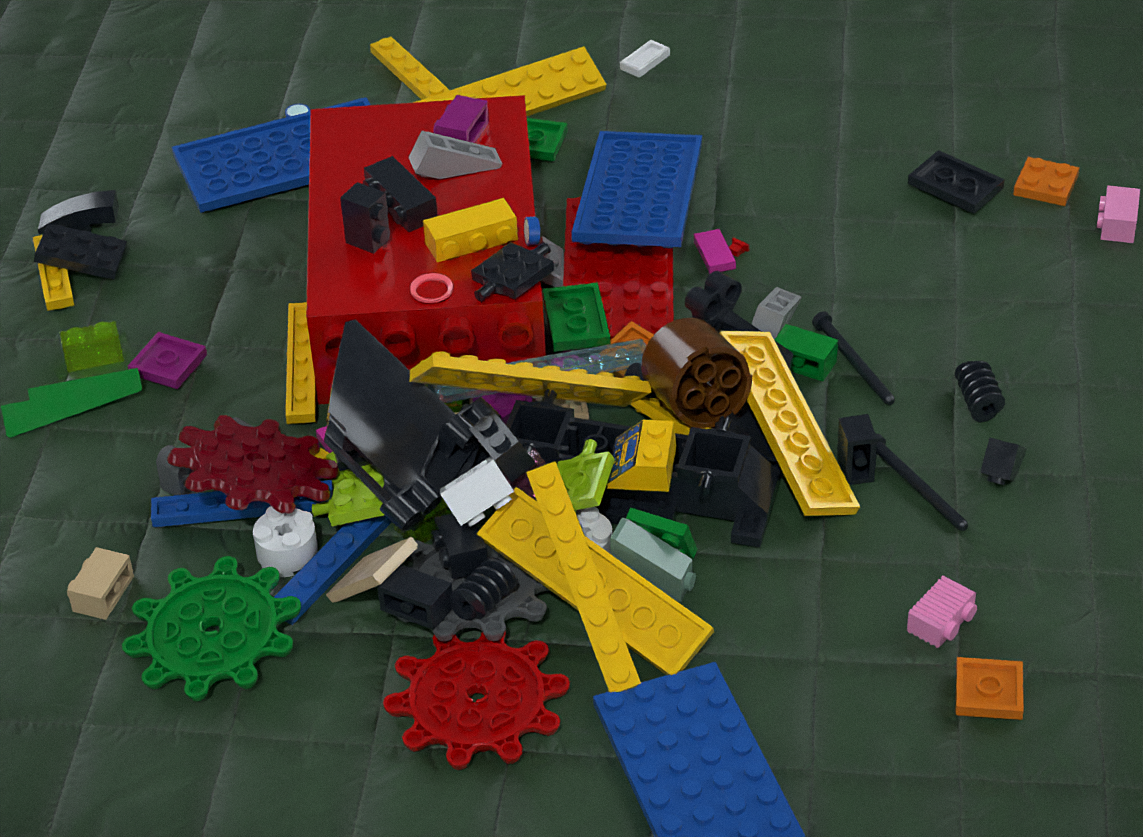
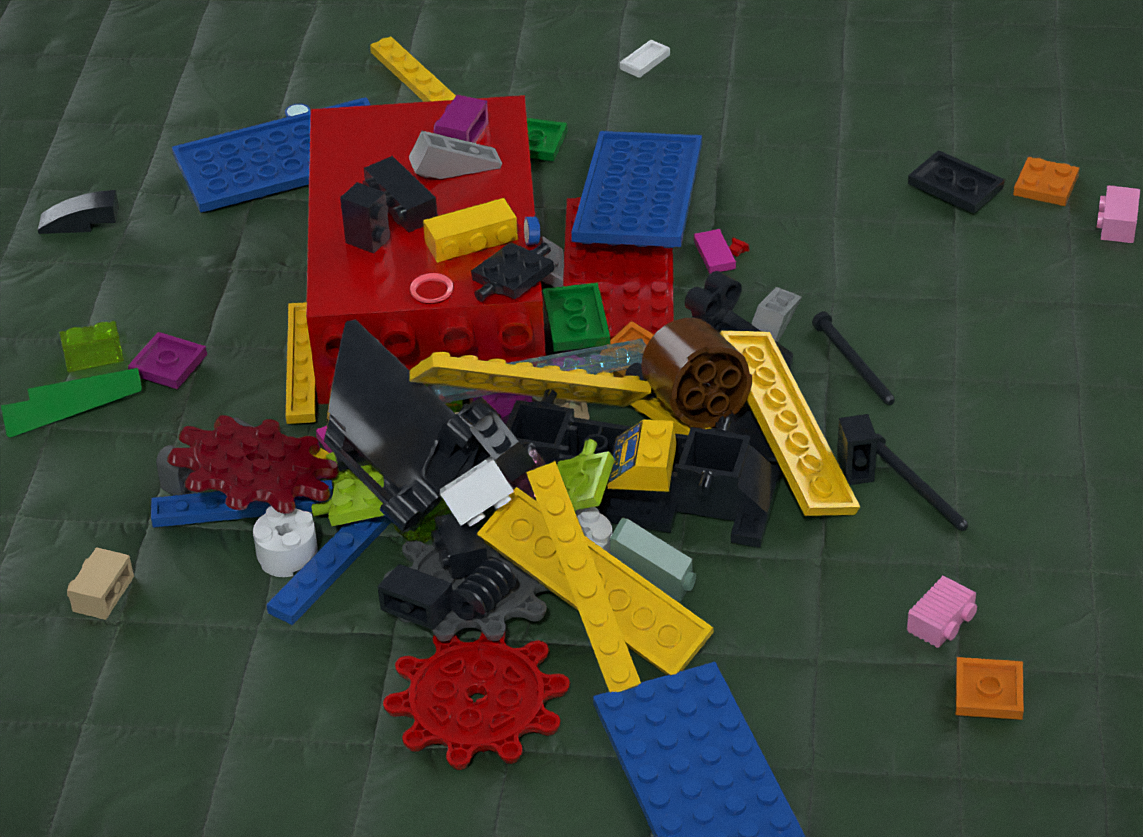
(54, 284): yellow plate -> none
(80, 251): black plate -> none
(223, 599): green plate -> none
(372, 570): tan tile -> none
(543, 82): yellow plate -> none
(669, 531): green plate -> none
(812, 352): green brick -> none
(980, 390): black piece -> none
(1002, 460): black slope -> none

